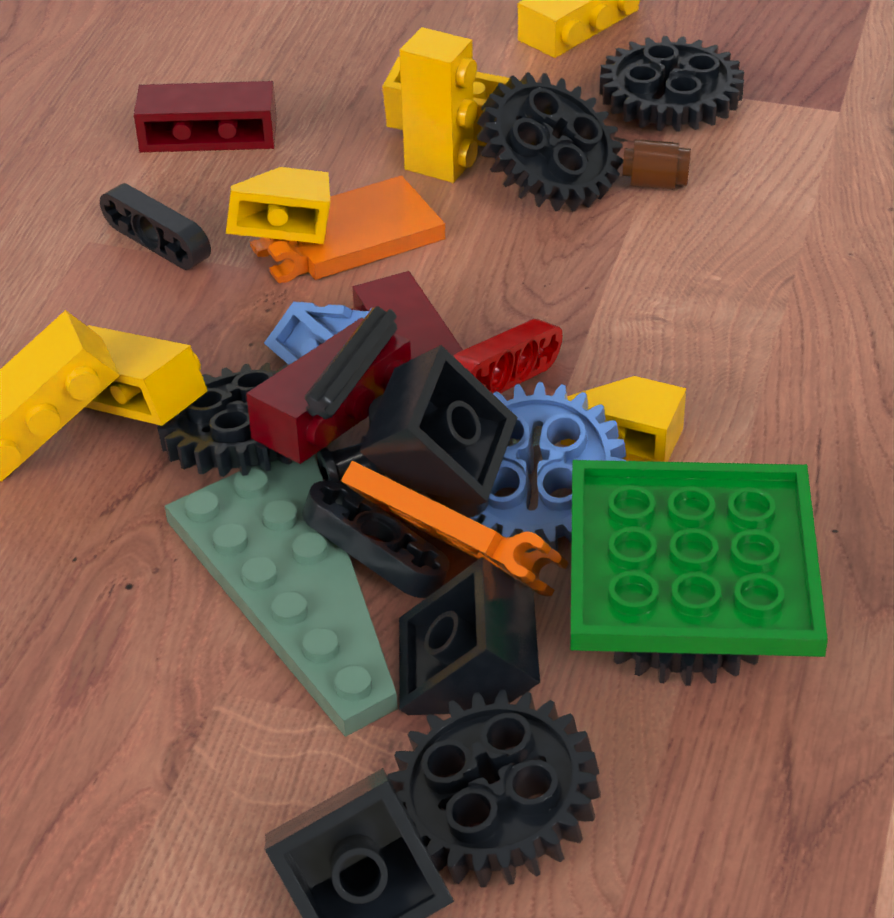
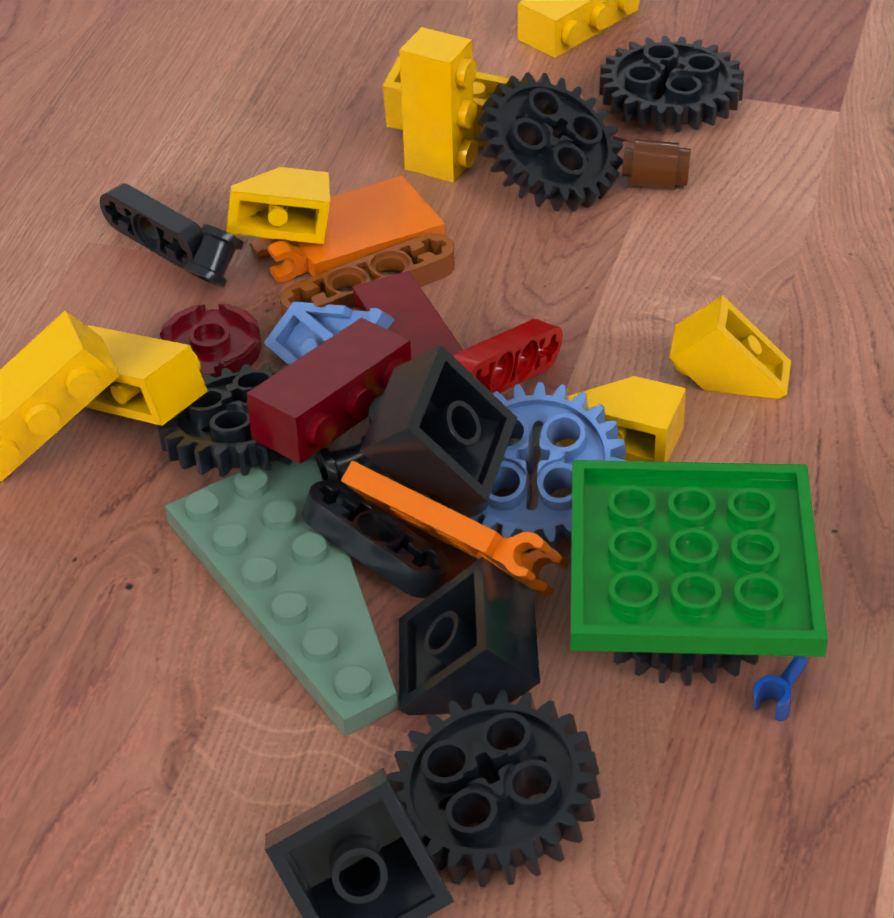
(205, 116): dark red brick -> none
(213, 255): none -> black bush
(217, 337): none -> dark red tile
(351, 363): black axle -> none
(426, 257): none -> dark orange beam
(729, 353): none -> yellow slope
(779, 687): none -> blue hand

